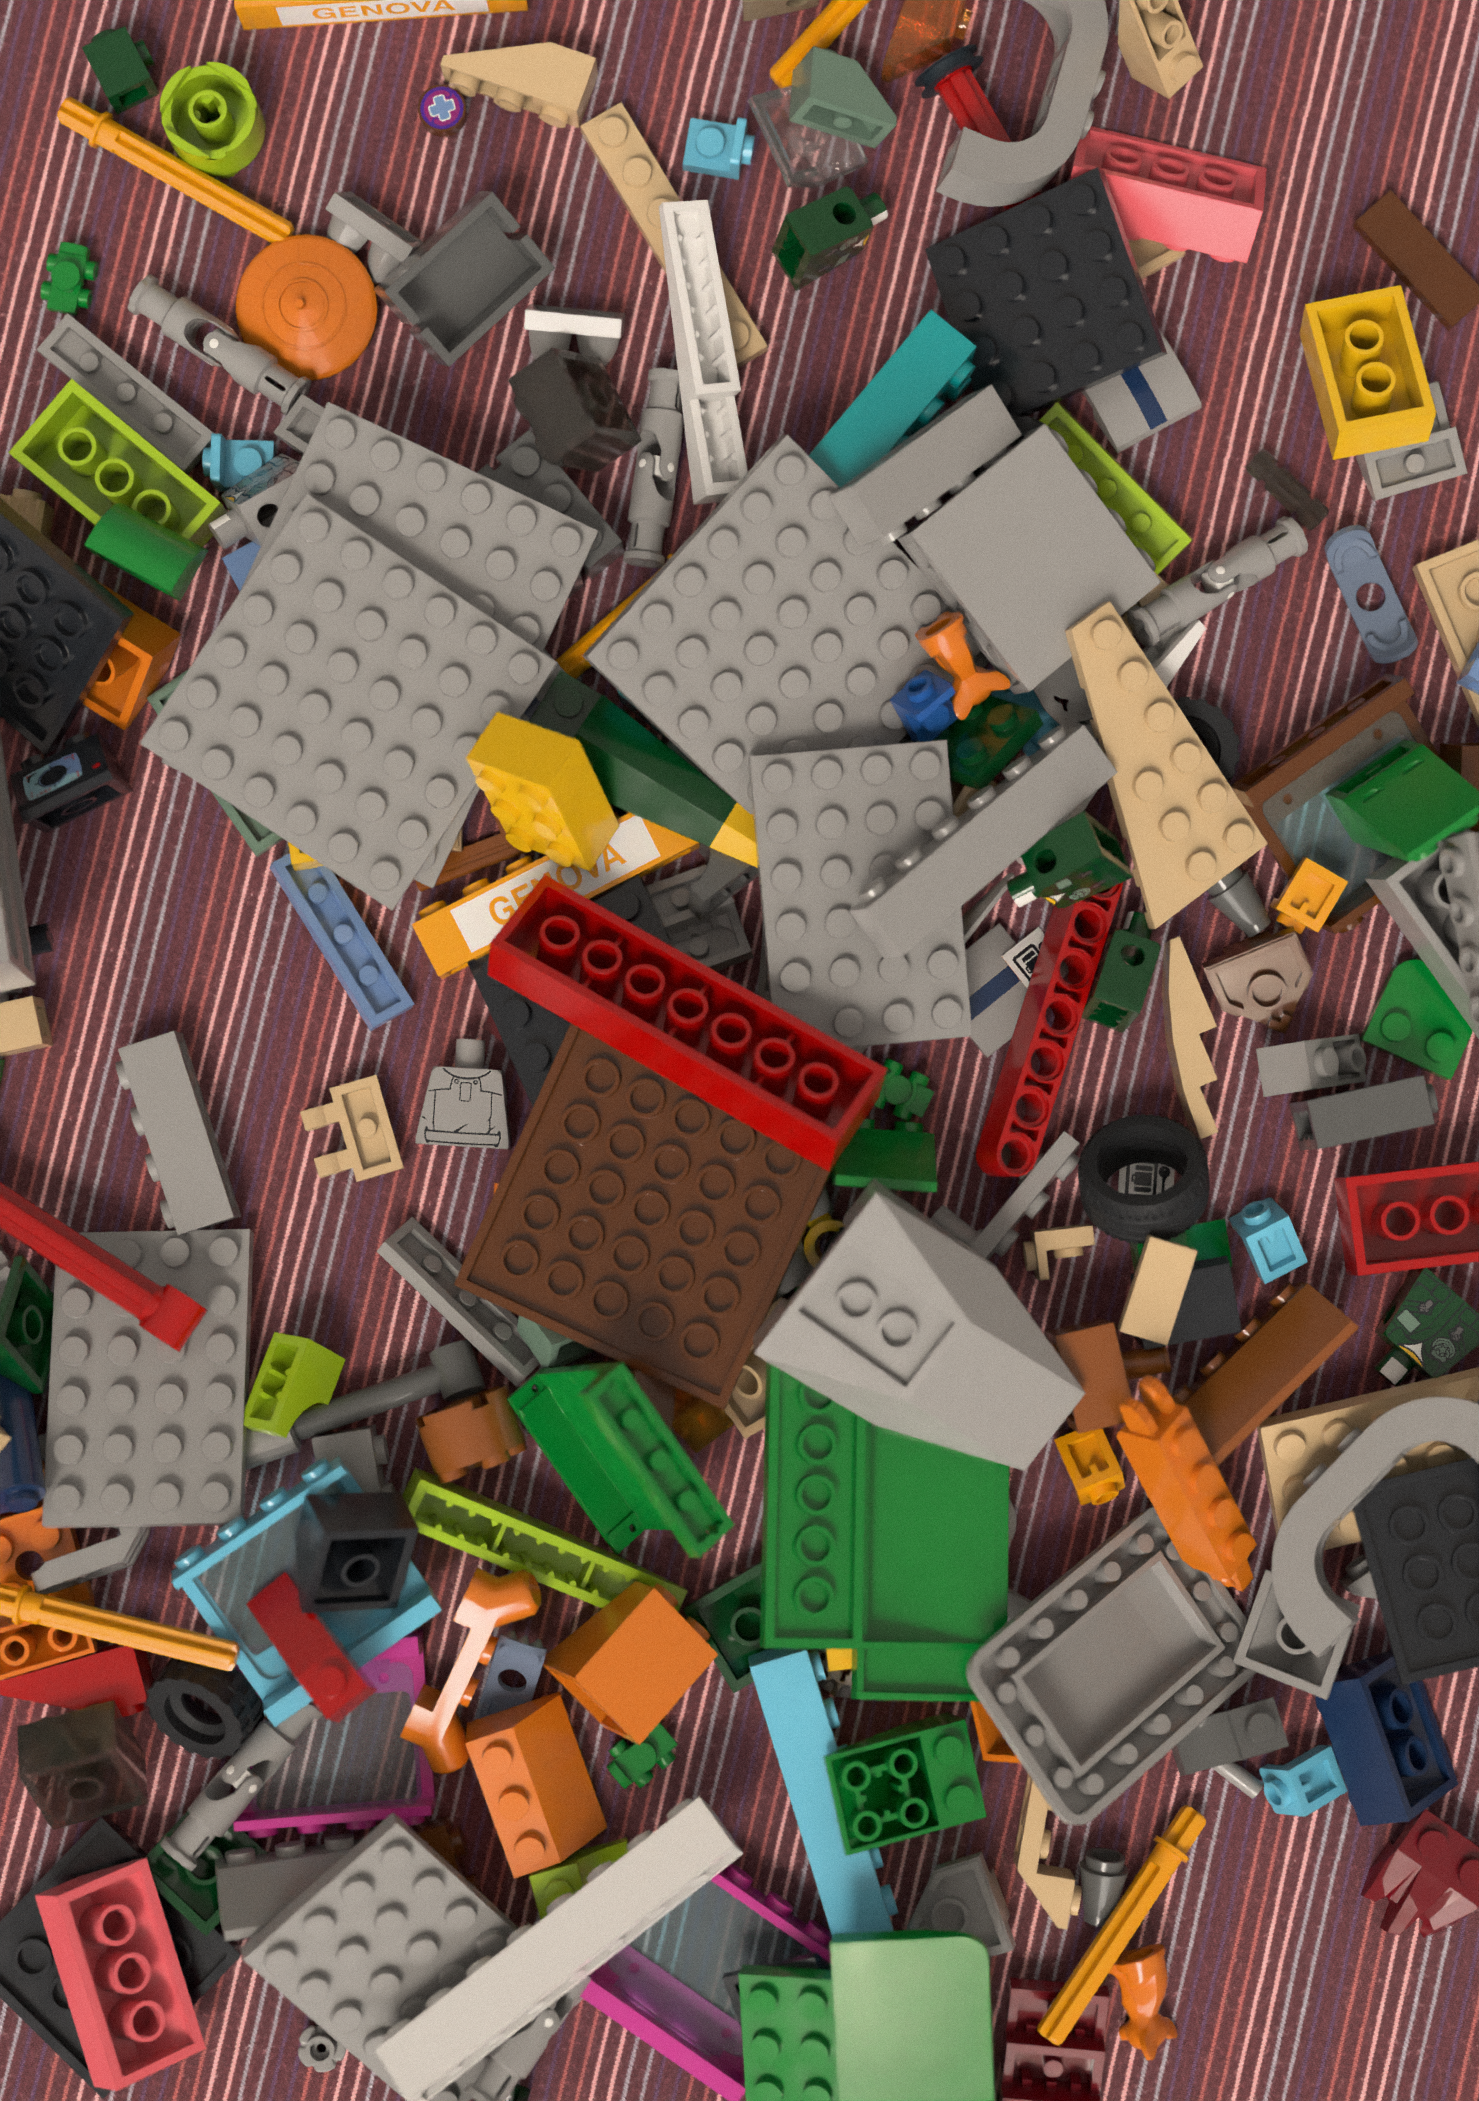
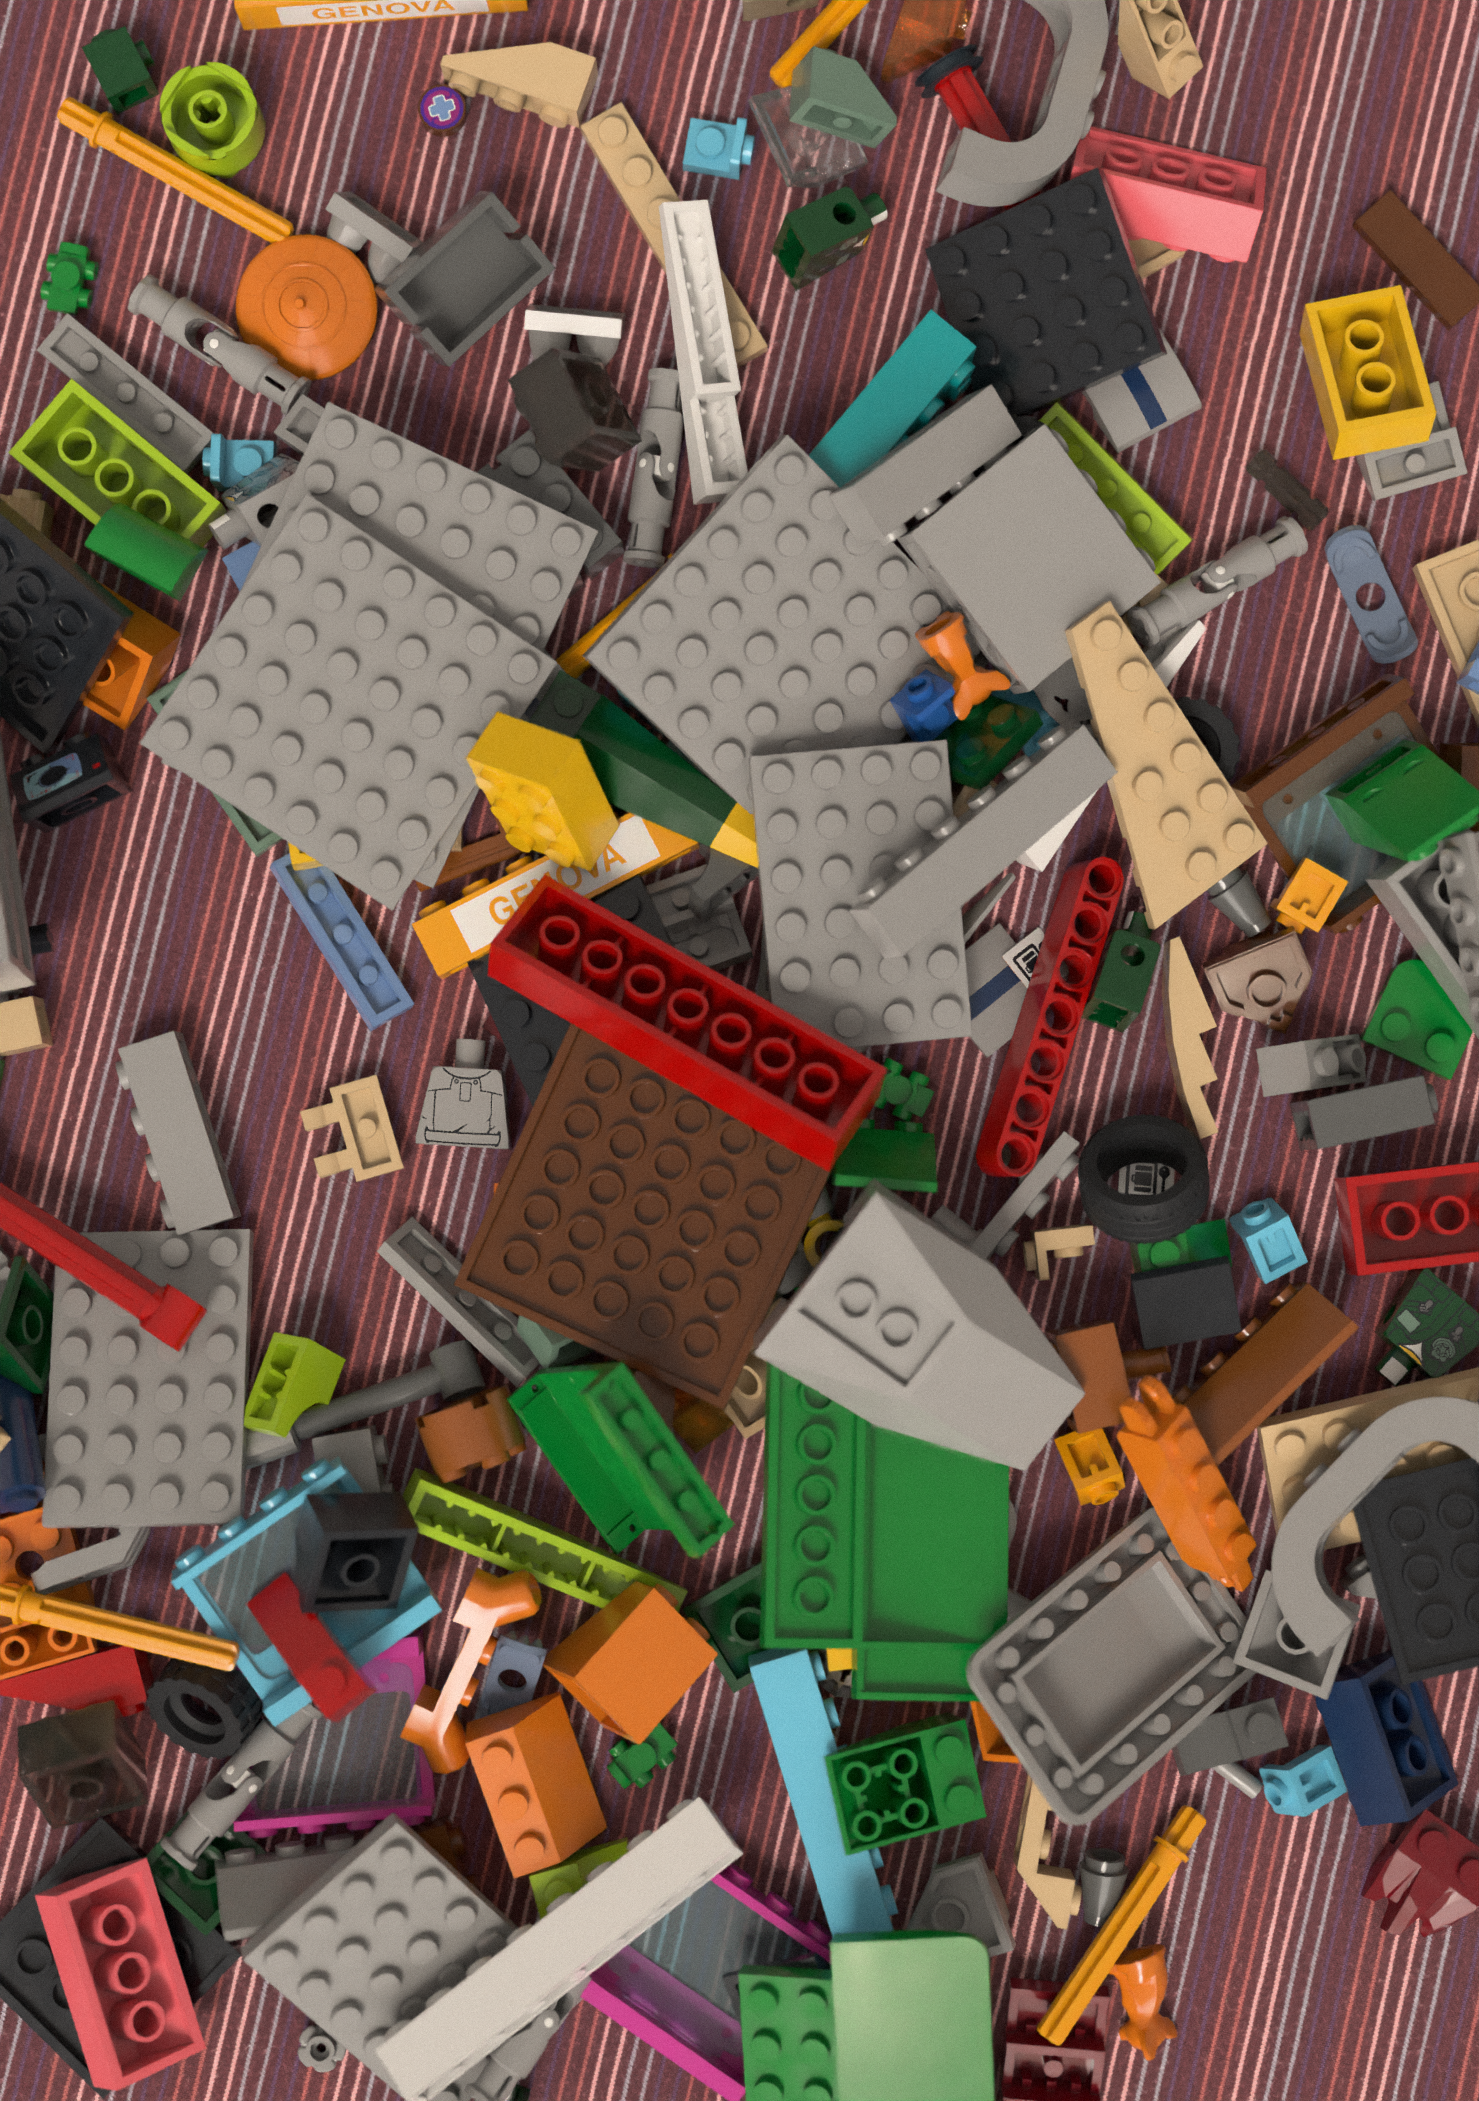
(1070, 864): dark green torso -> none
(1157, 1289): tan tile -> none

